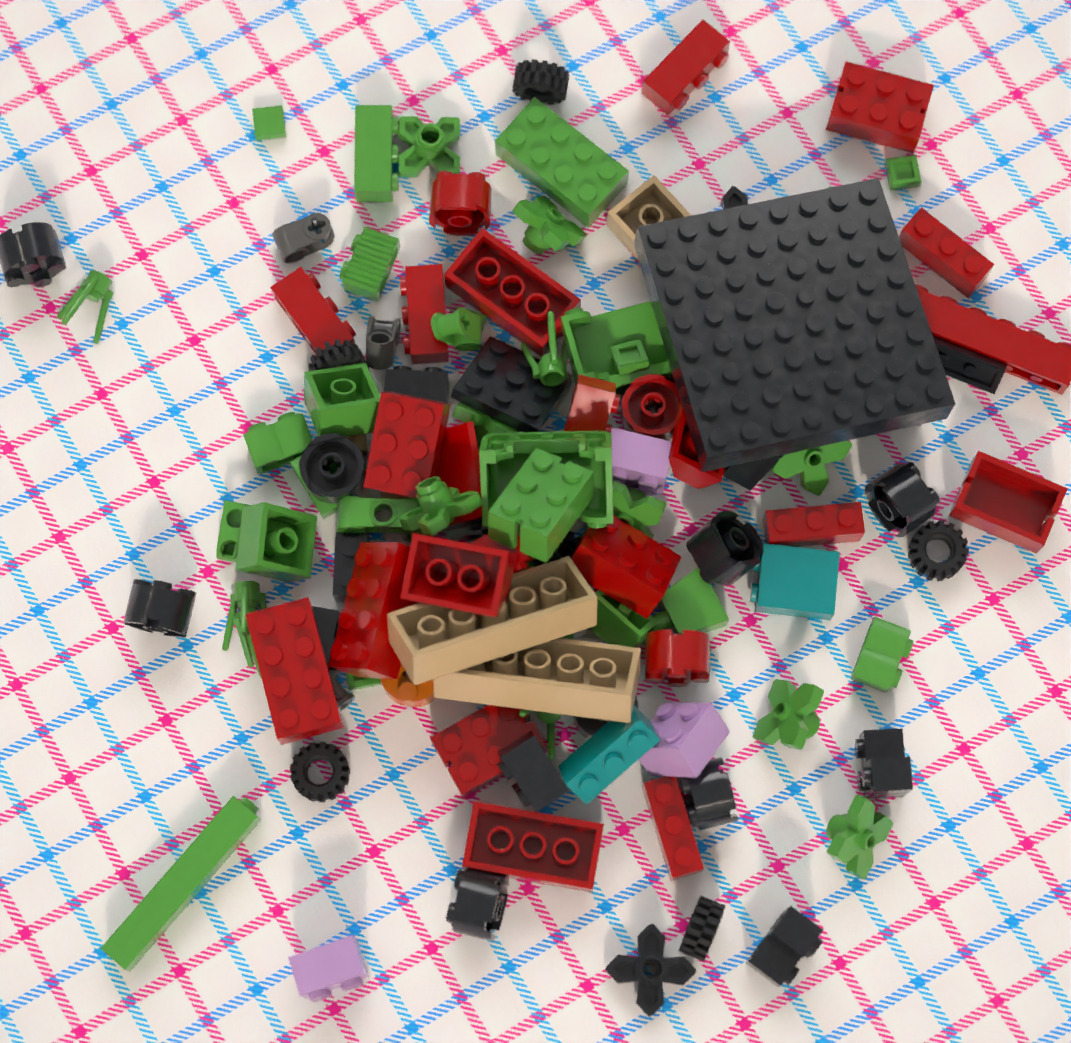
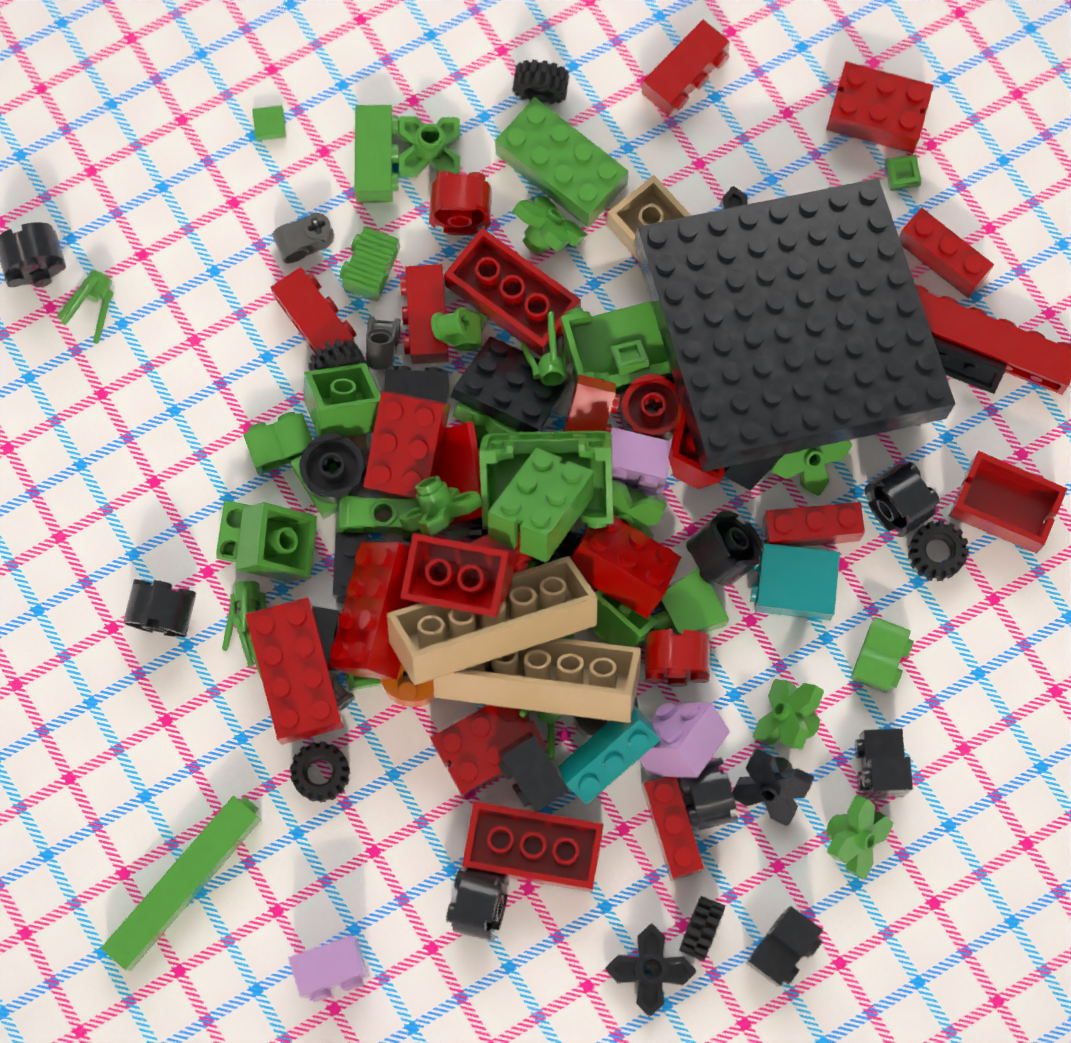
(774, 783): none -> black plant

